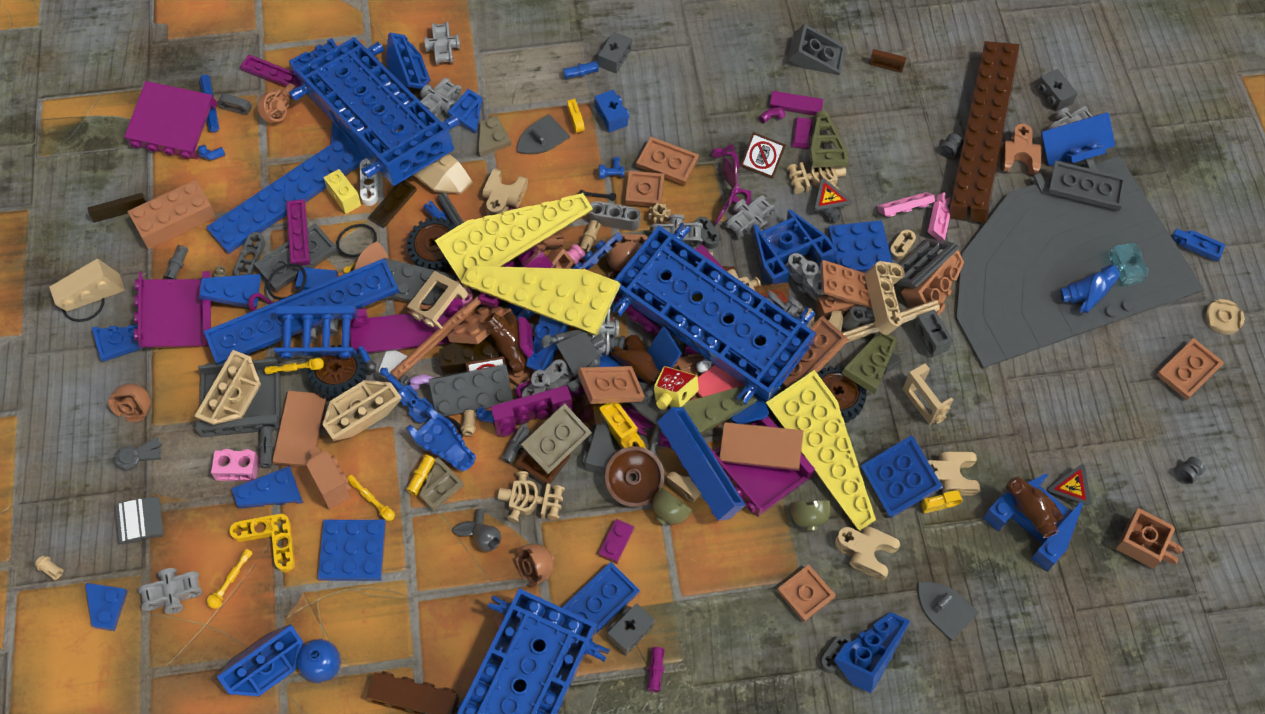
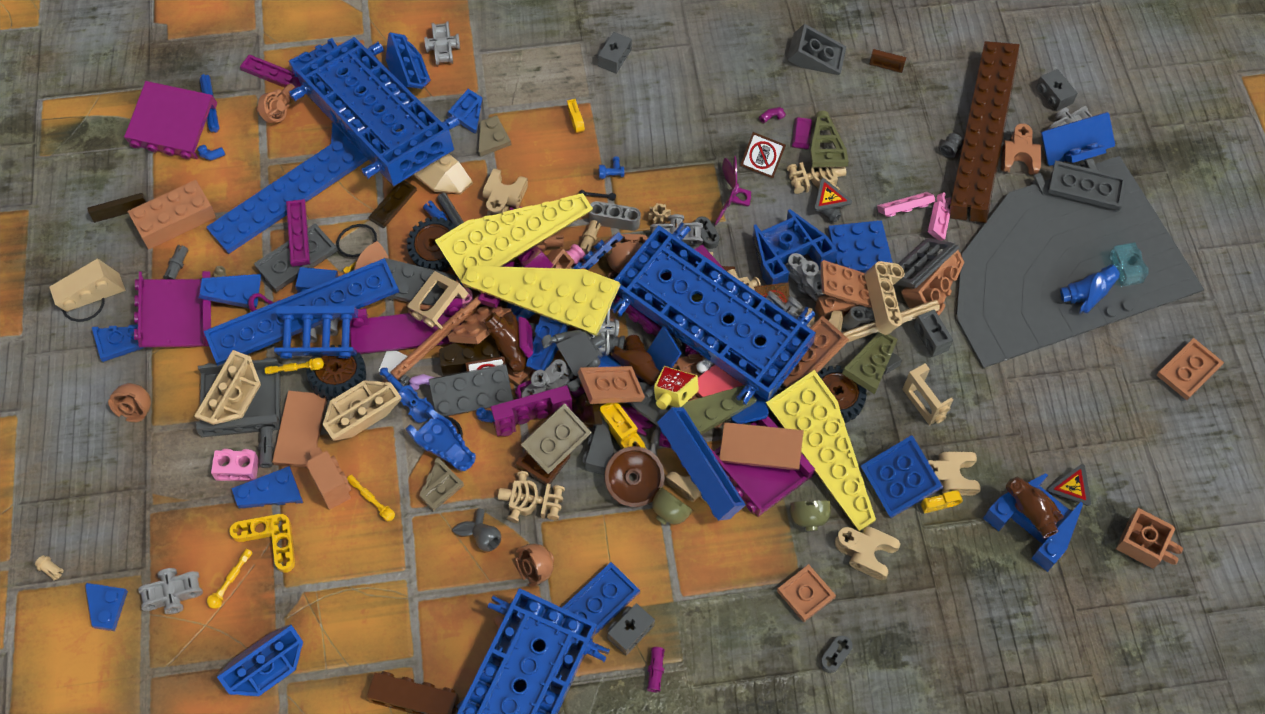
(129, 457): dark grey piece -> none
(138, 520): dark grey slope -> none
(234, 104): dark grey beam -> none
(249, 249): dark grey beam -> none
(286, 265): black piece -> none
(318, 660): blue cylinder -> none
(342, 191): light yellow brick -> none
(352, 550): blue plate -> none
(370, 365): piece -> none
(373, 188): white beam -> none
(420, 475): yellow pin -> none
(440, 97): light grey axle -> none
(468, 427): tan pin -> none
(514, 444): dark grey axle -> none
(542, 136): dark grey shield -> none
(581, 69): blue pin -> none
(611, 110): blue brick -> none
(616, 541): magenta plate -> none
(644, 188): nougat plate -> none
(667, 159): nougat plate -> none
(718, 152): magenta piece -> none
(750, 215): light grey axle -> none
(796, 103): magenta tile -> none
(869, 654): blue wedge -> none
(898, 243): tan beam -> none
(945, 608): dark grey shield -> none
(1192, 468): dark grey wheel -> none
(1199, 243): blue hinge -> none
(1224, 317): tan tile -> none

